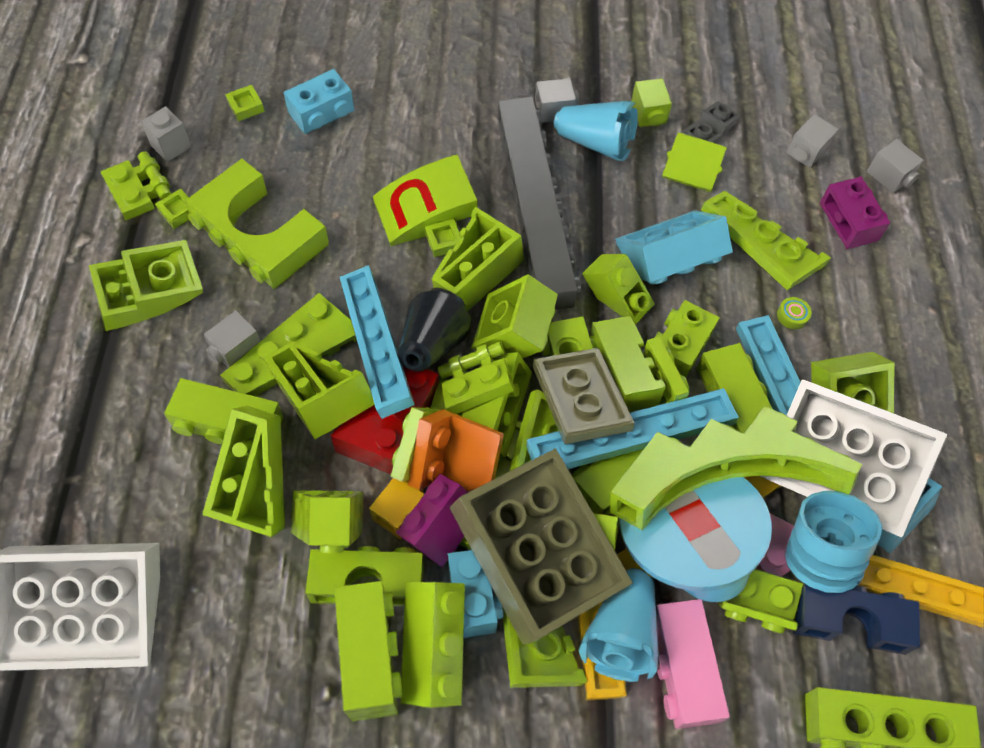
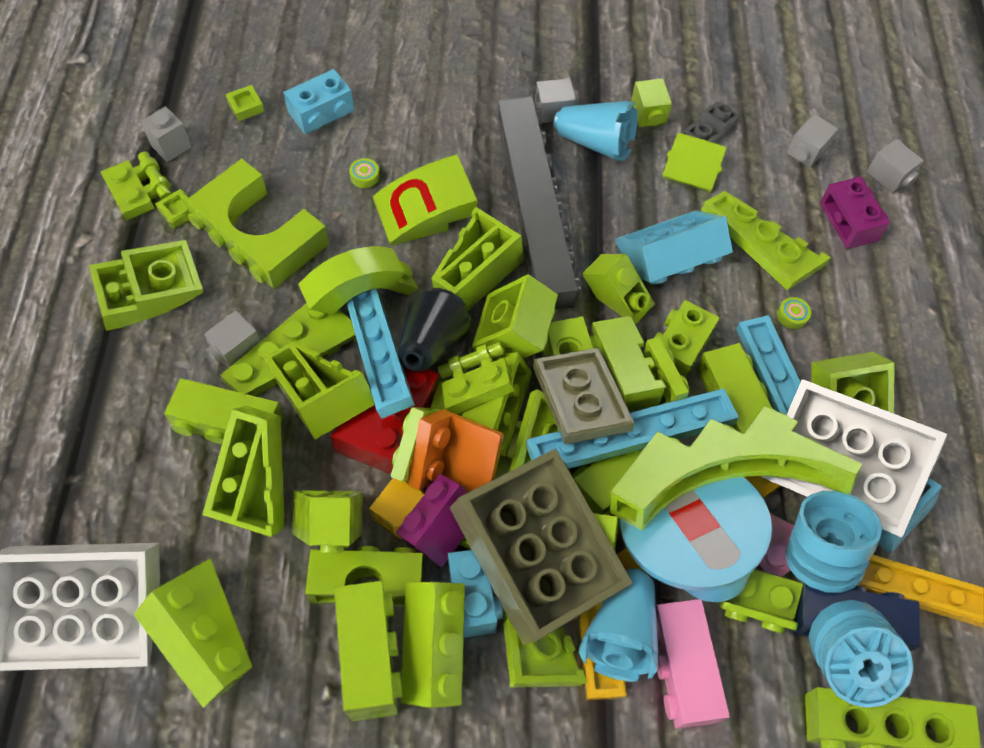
(196, 632): none -> lime wedge
(352, 273): none -> lime arch
(364, 173): none -> lime tile
(442, 236): lime plate -> none
(857, 632): none -> medium azure wheel

